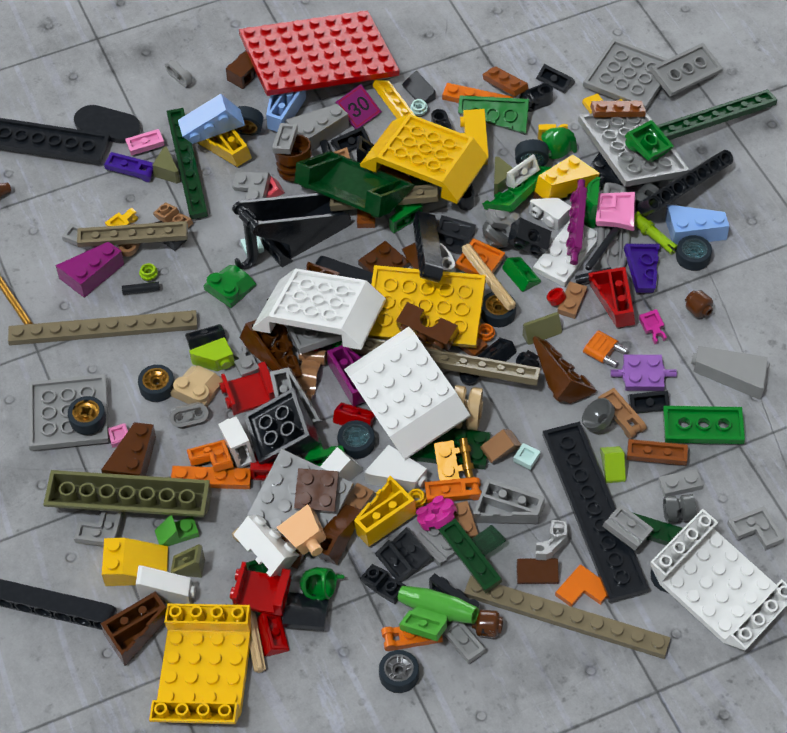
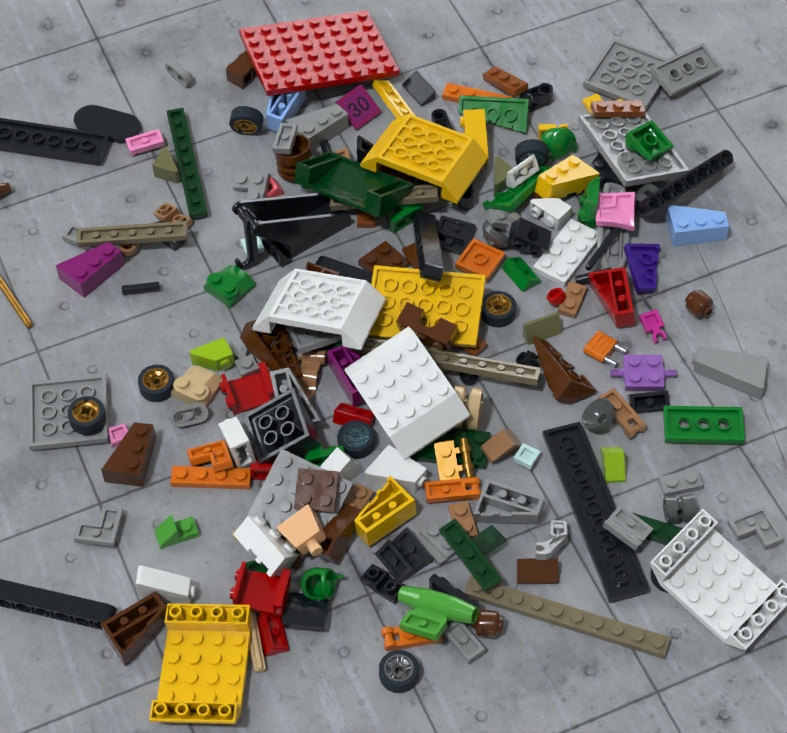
(102, 327): dark tan plate -> none
(124, 556): yellow slope -> none
(125, 219): yellow plate -> none
(128, 493): olive slope -> none
(129, 166): dark purple plate -> none
(148, 272): lime plate -> none
(189, 562): olive slope -> none
(204, 336): black slope -> none
(211, 119): light blue wedge -> none
(229, 147): yellow wedge -> none
(349, 139): black slope -> none
(417, 493): yellow plate -> none
(419, 103): light aqua plate -> none
(436, 513): dark pink plate -> none
(447, 259): white panel -> none
(486, 328): orange plate -> none
(491, 280): tan axle -> none
(500, 350): black slope -> none
(556, 78): black slope -> none
(576, 224): magenta plate -> none
(581, 582): orange tile -> none
(647, 228): lime pin -> none
(657, 452): dark orange plate -> none
(697, 245): black wheel -> none
(718, 114): dark green plate -> none

